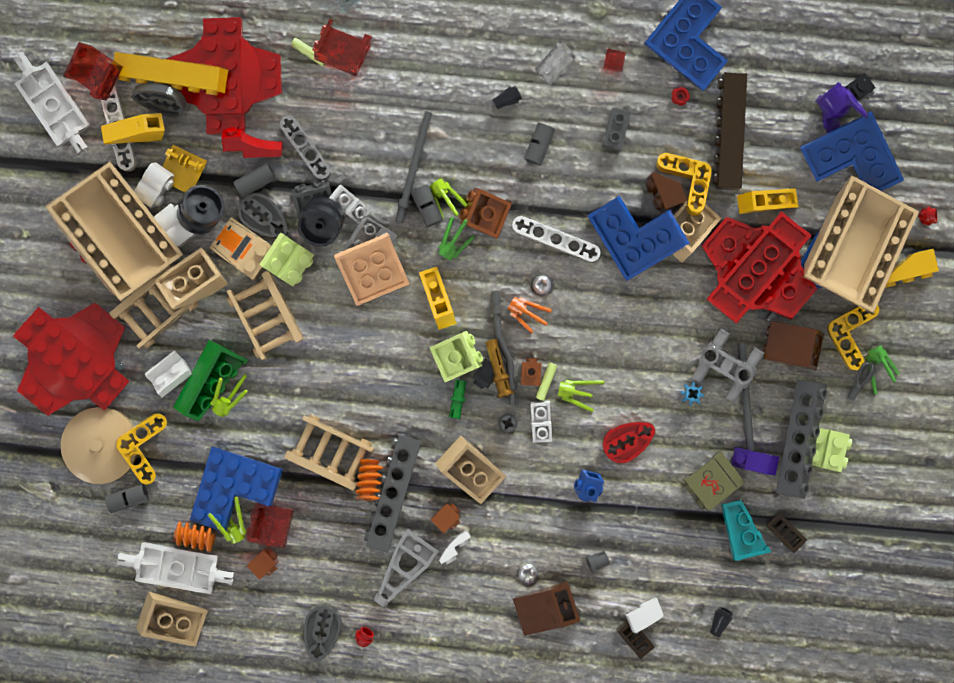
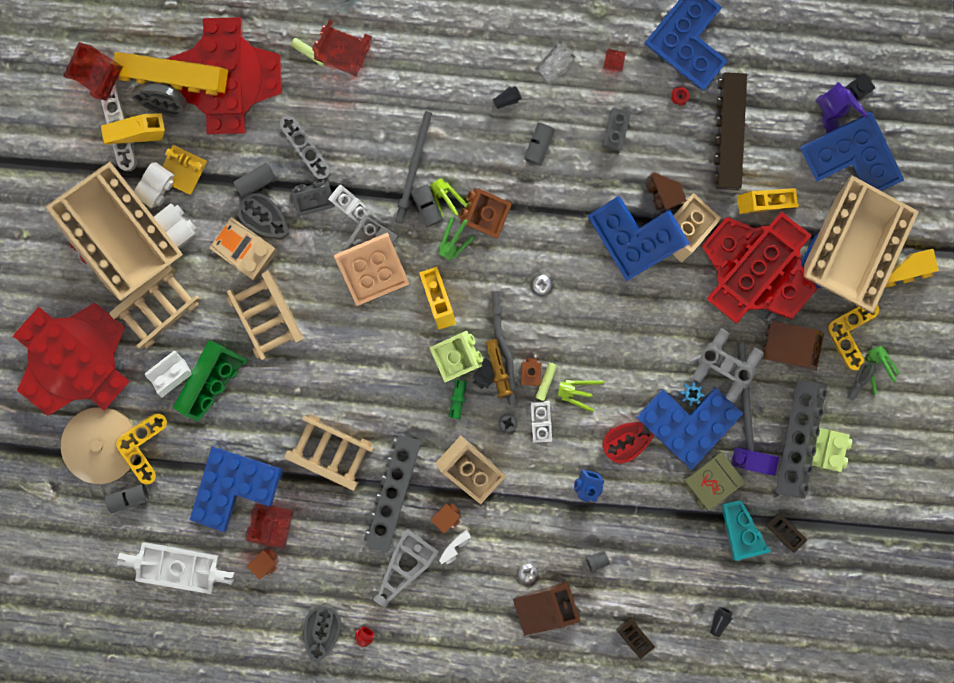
(52, 104): white plate -> none
(171, 619): tan slope -> none
(190, 280): tan slope -> none
(194, 537): orange piece -> none
(200, 209): black wheel -> none
(223, 405): lime plant -> none
(235, 533): lime plant -> none
(251, 147): red slope -> none
(287, 260): yellowish green plate -> none
(321, 221): black wheel -> none
(368, 480): orange piece -> none
(517, 307): orange plant -> none
(546, 239): white beam -> none
(645, 615): white slope -> none
(689, 434): none -> blue plate
(693, 174): yellow beam -> none
(928, 216): red plate -> none

